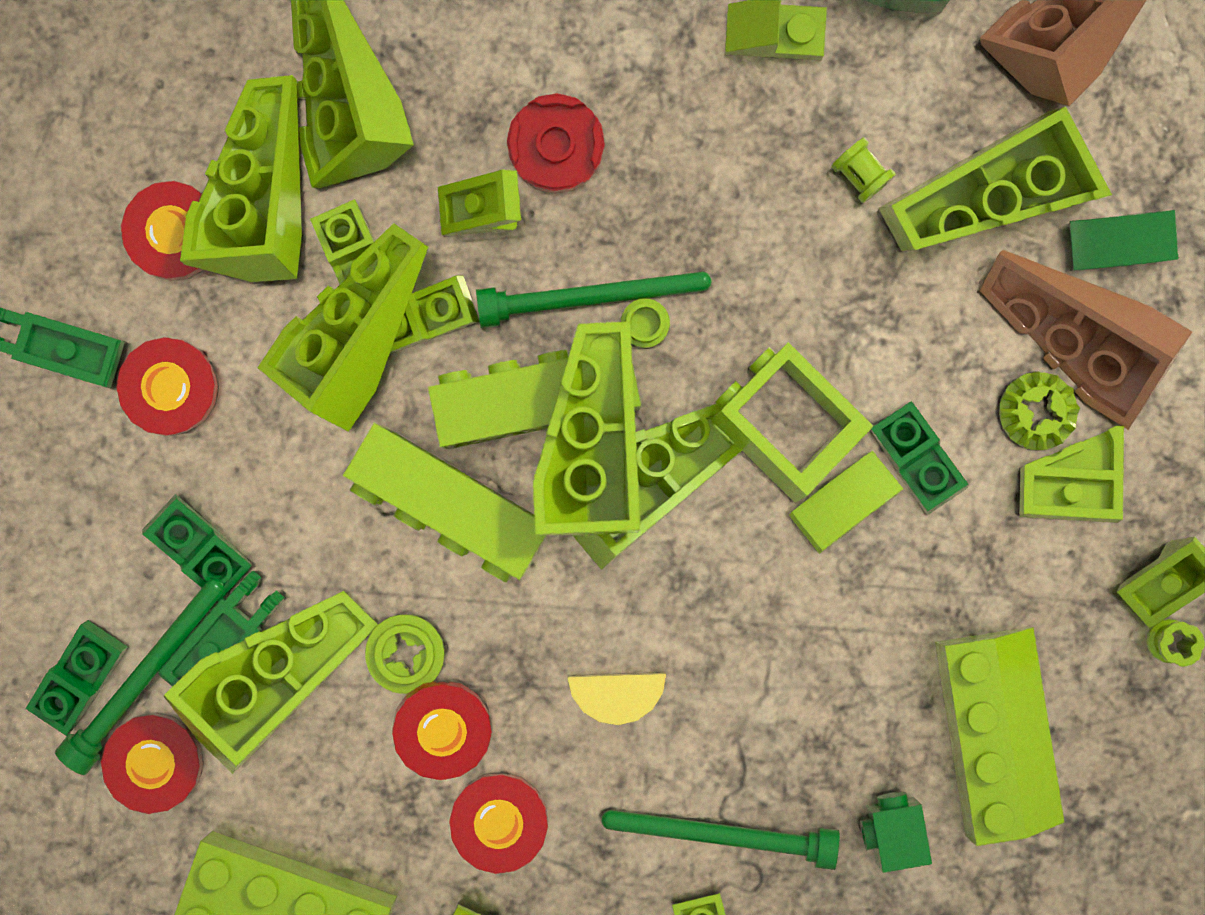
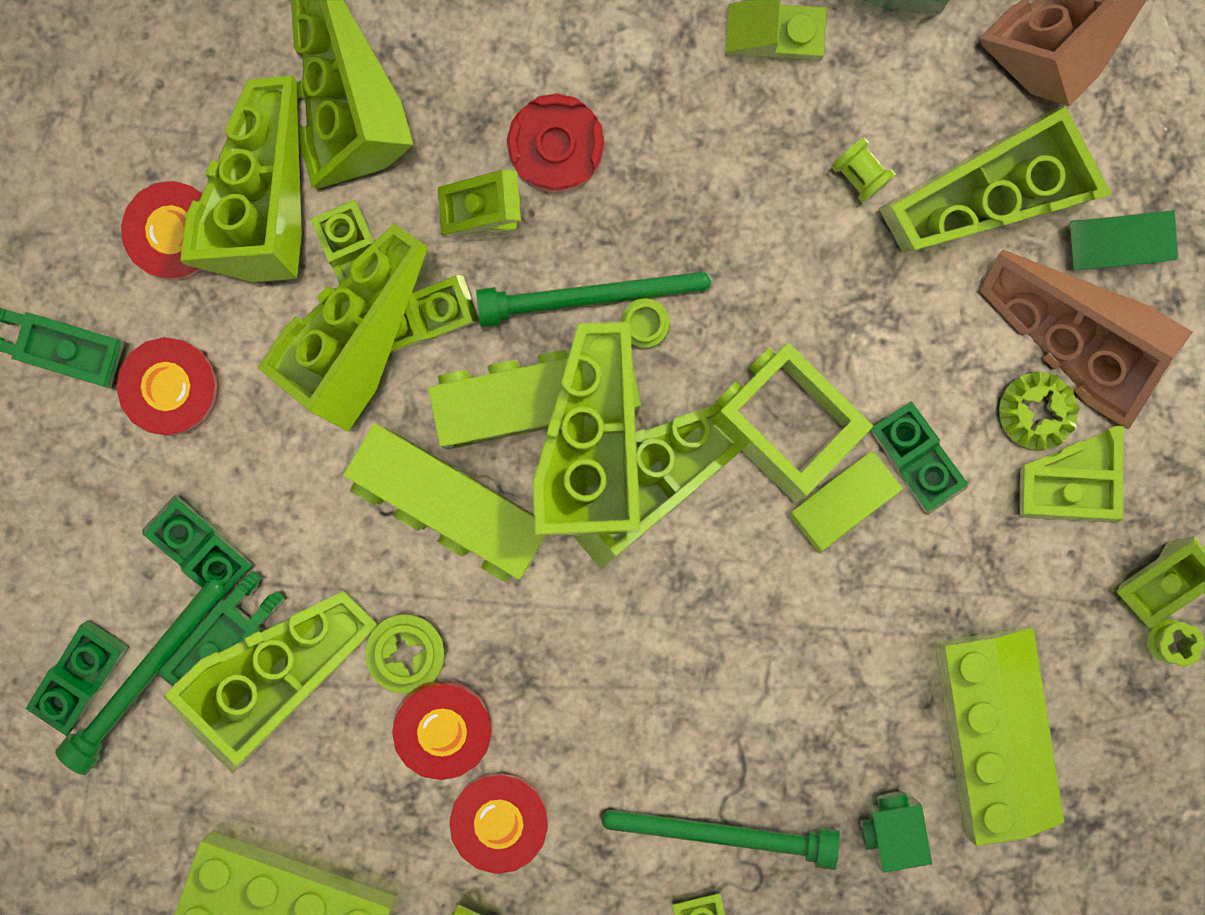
(151, 763): red tile -> none
(617, 697): light yellow tile -> none

